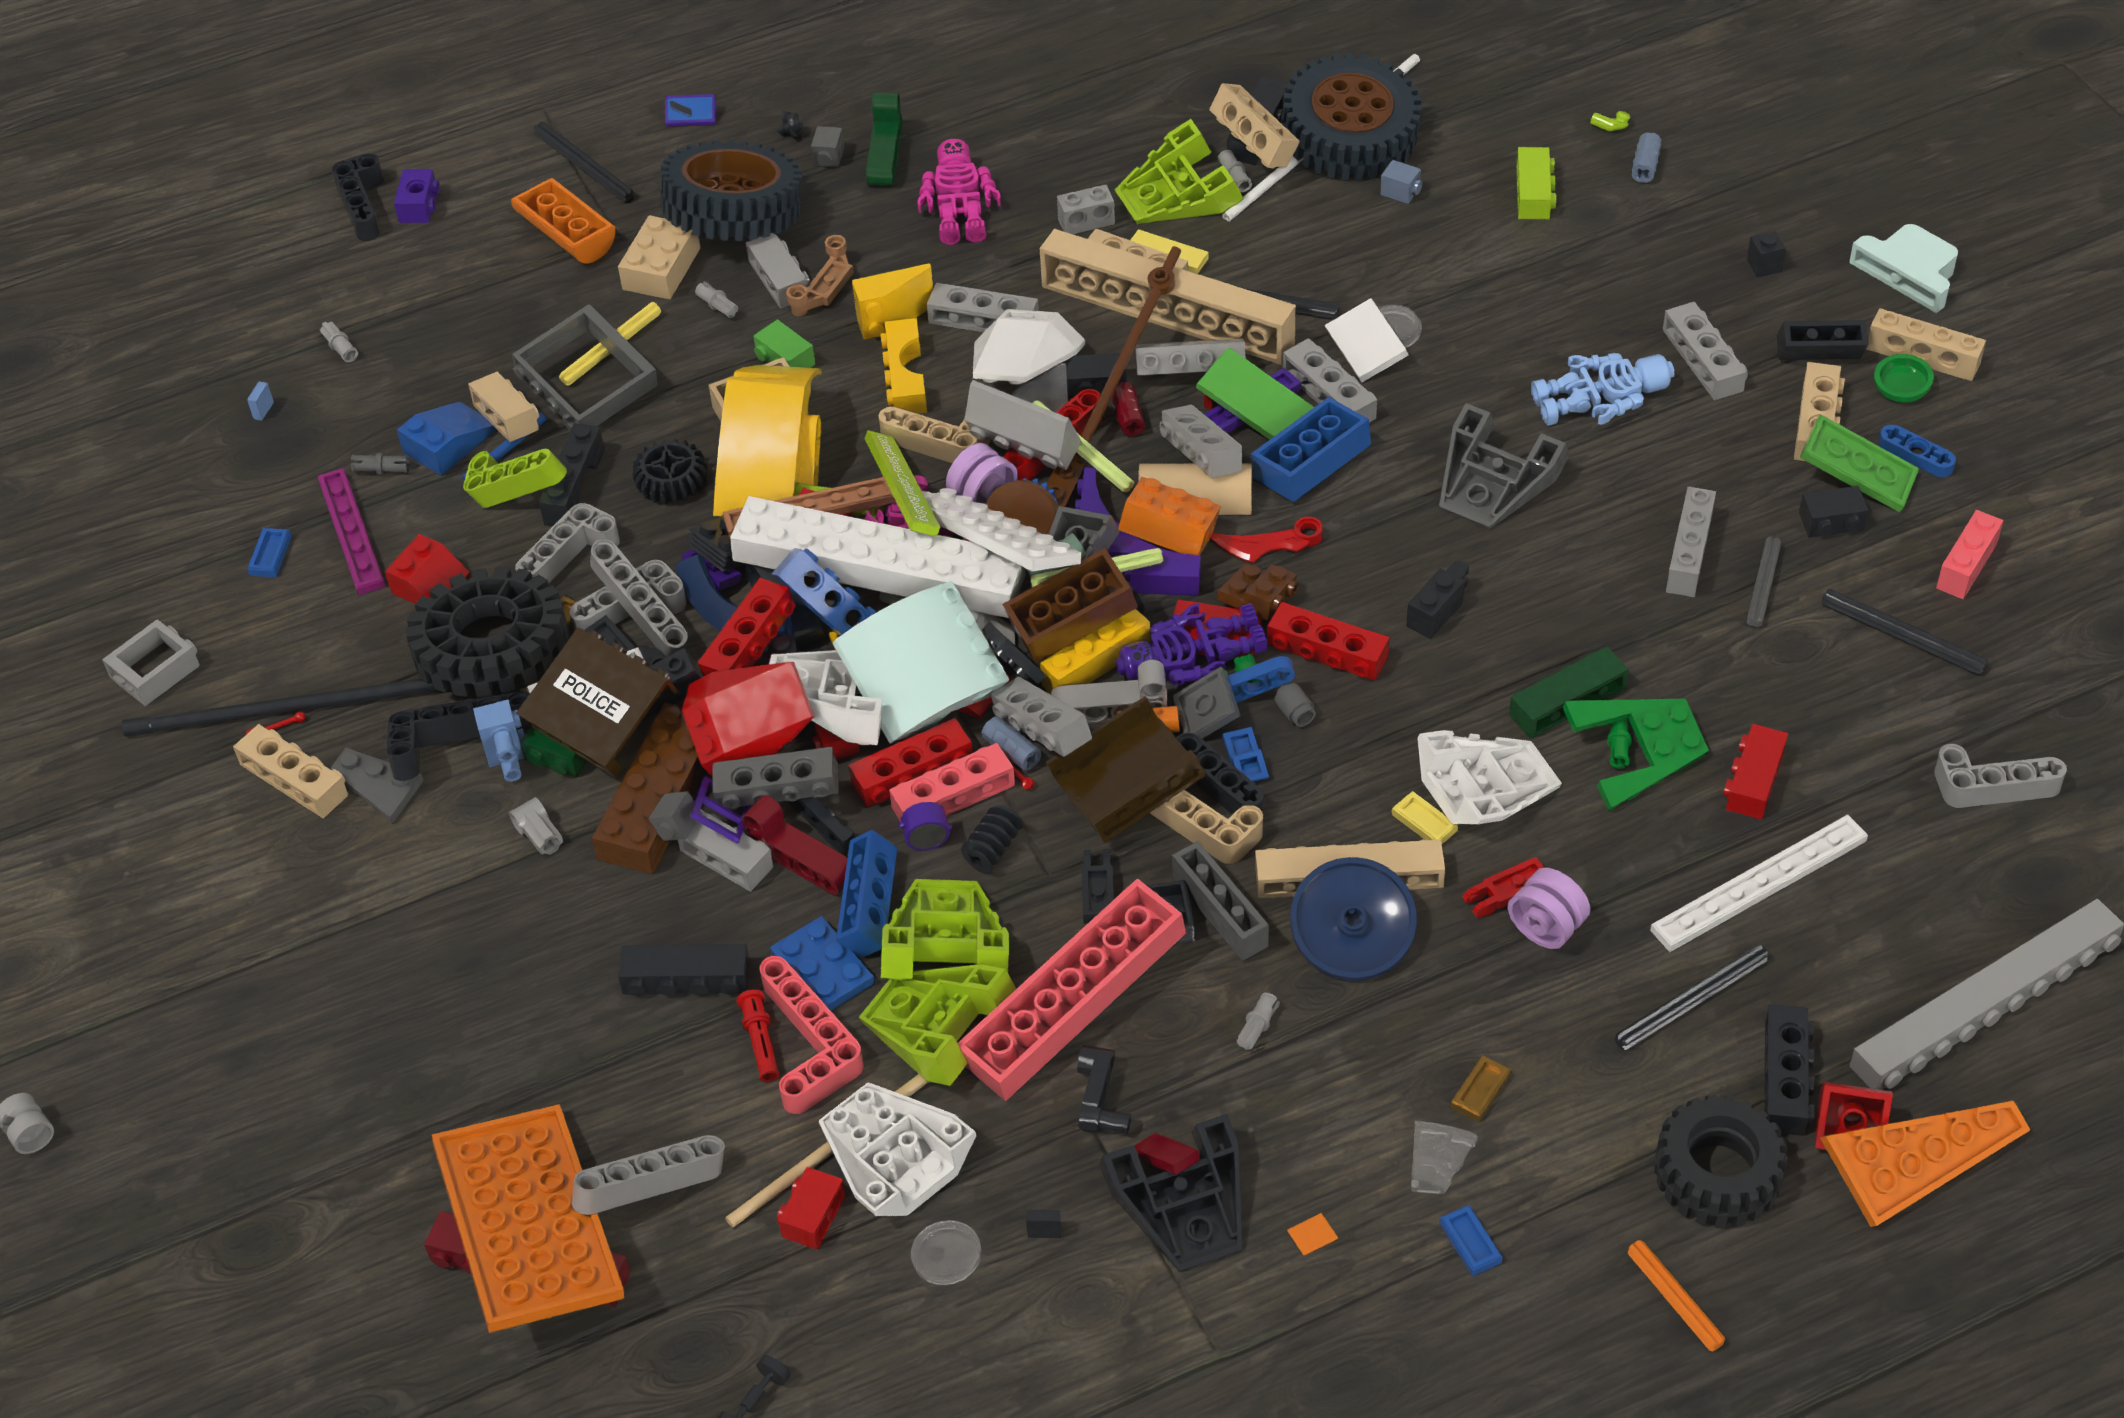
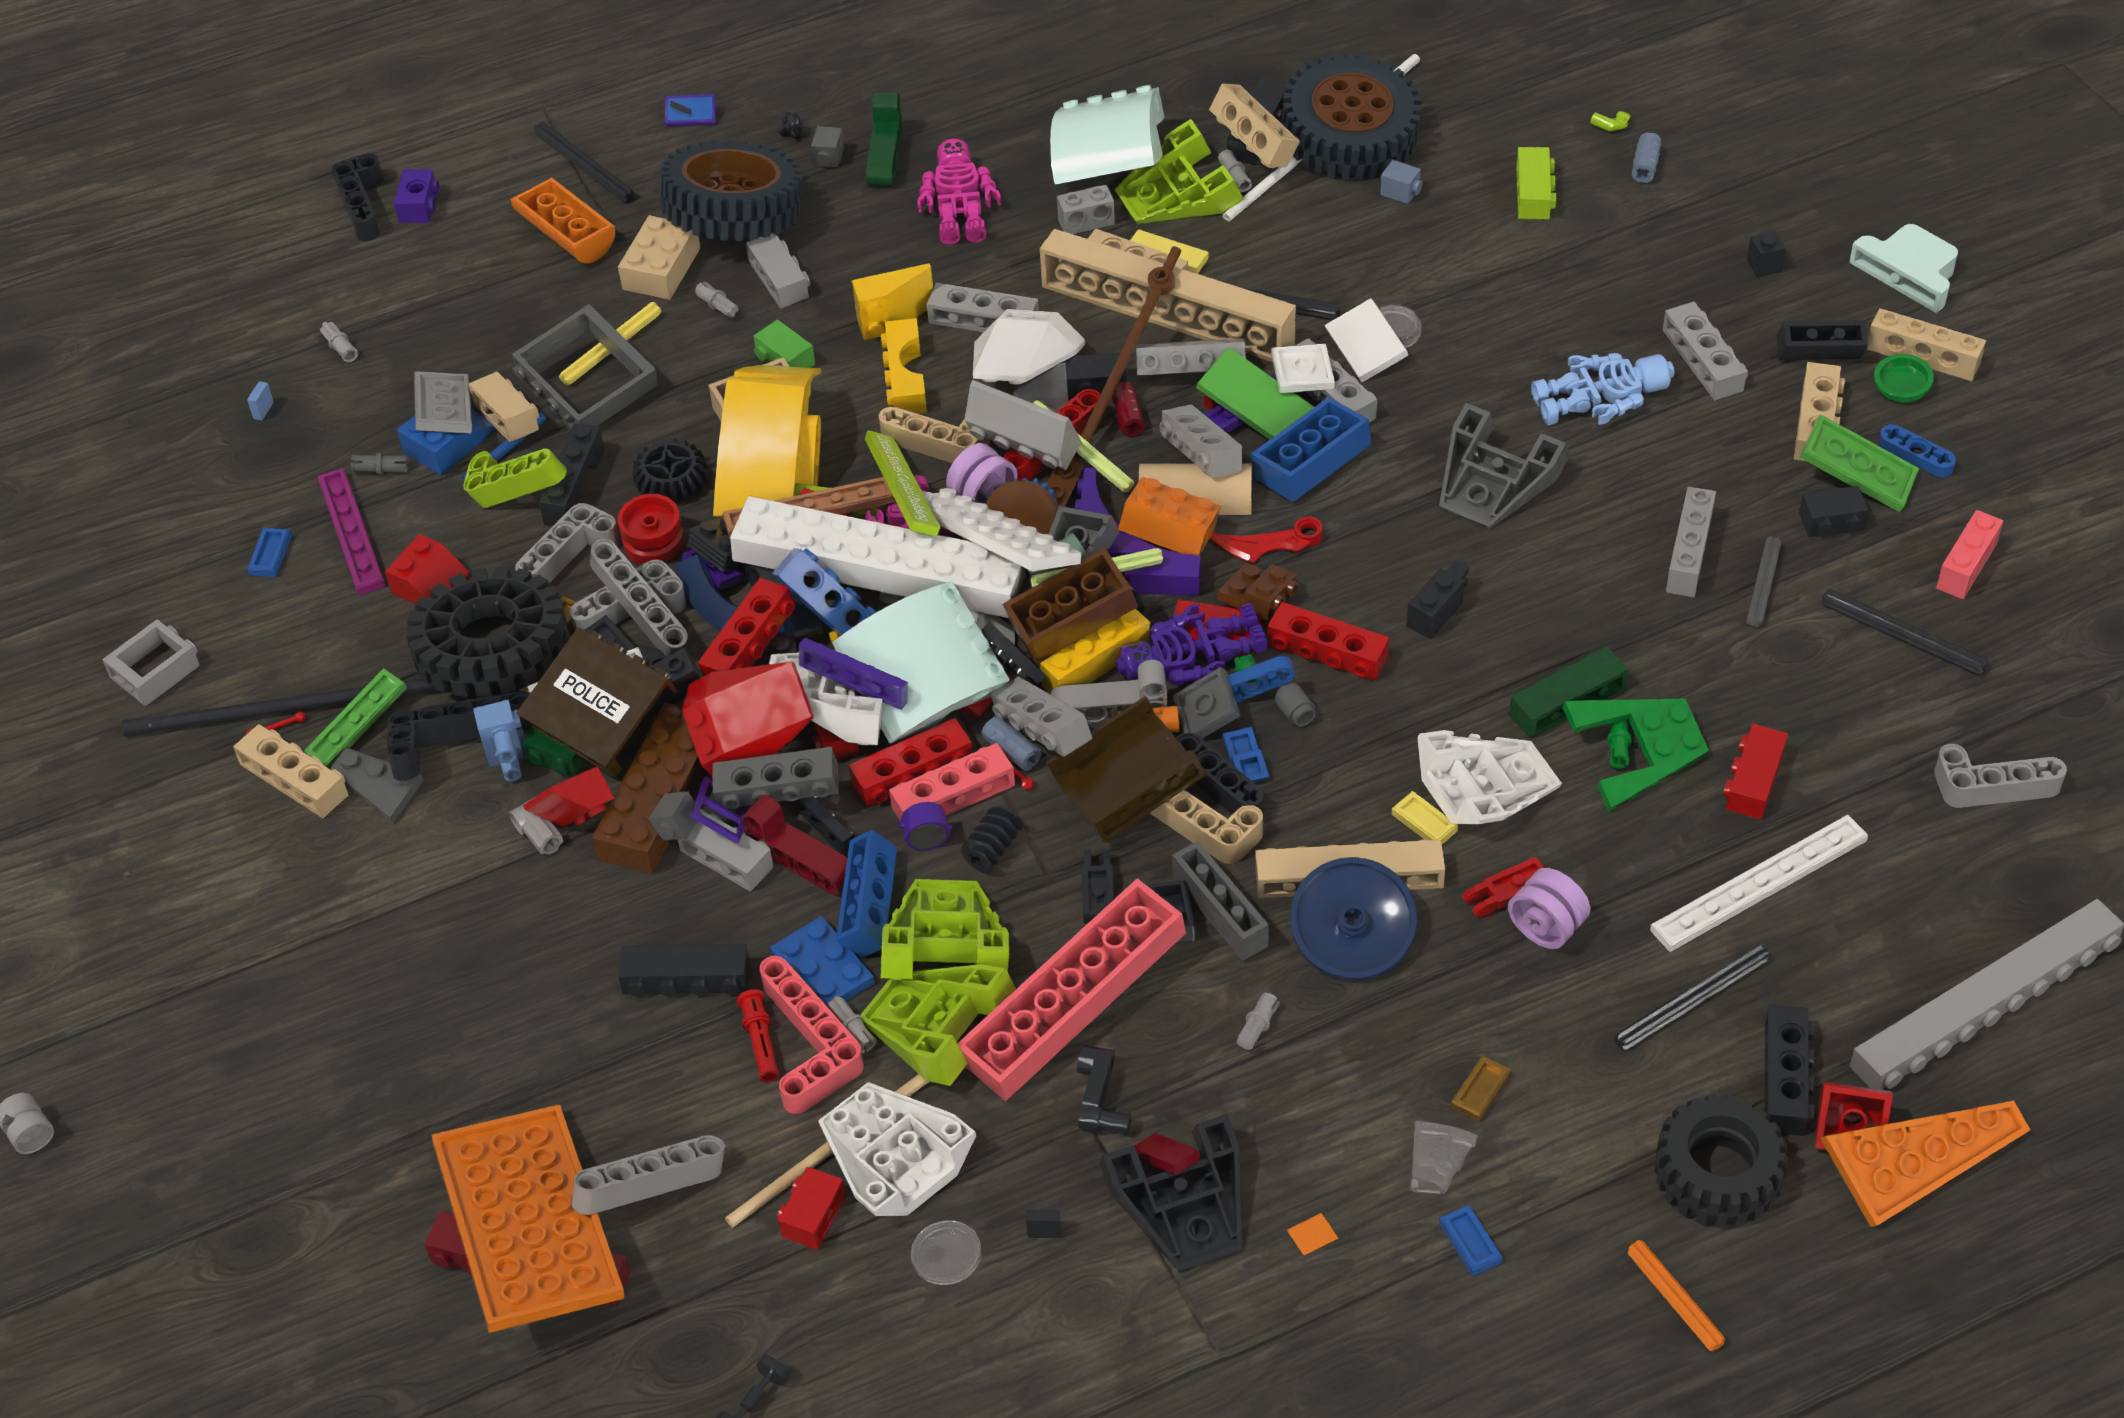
(356, 718): none -> bright green tile
(442, 402): none -> light grey tile
(573, 799): none -> red slope
(651, 528): none -> red wheel
(826, 283): medium nougat plate -> none
(852, 1022): none -> light grey axle
(853, 673): none -> dark purple plate
(1106, 134): none -> light aqua slope
(1302, 368): none -> white tile

